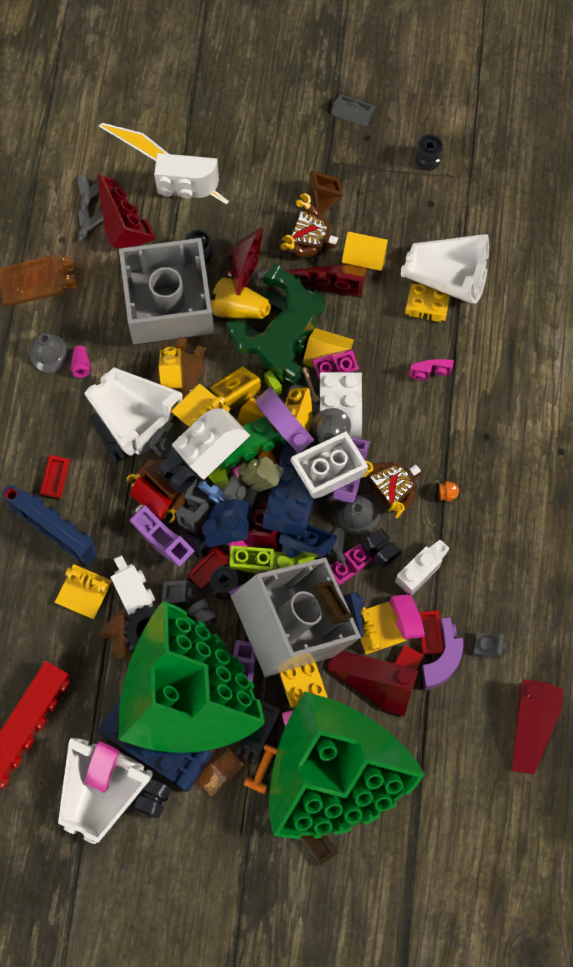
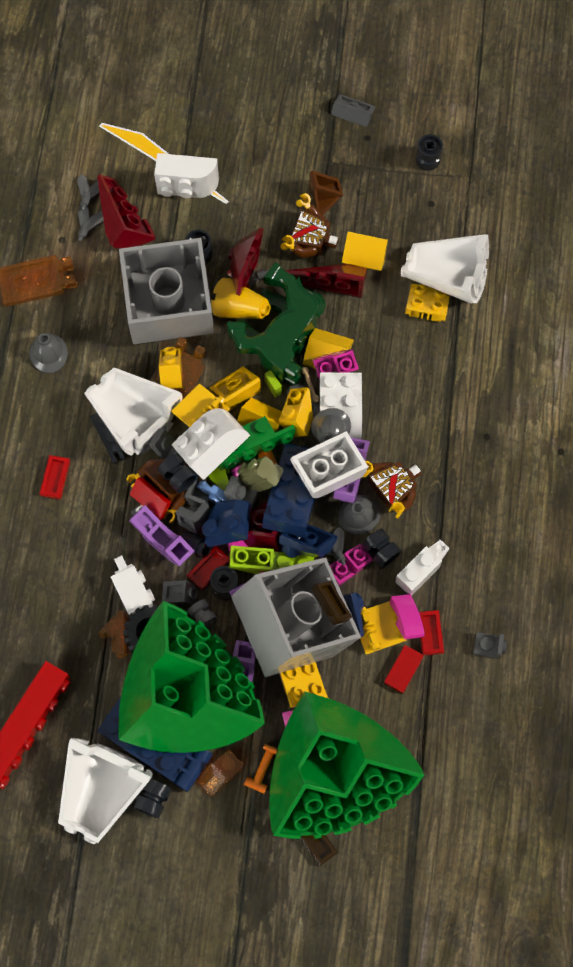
(50, 524): dark blue hinge -> none
(80, 363): dark pink cone -> none
(83, 591): yellow hinge -> none
(101, 766): slope -> none
(255, 742): black hinge -> none
(284, 420): medium lavender arch -> none
(378, 680): dark red wedge -> none
(422, 370): dark pink slope -> none
(442, 669): medium lavender arch -> none
(448, 491): orange plate -> none
(536, 716): dark red wedge -> none

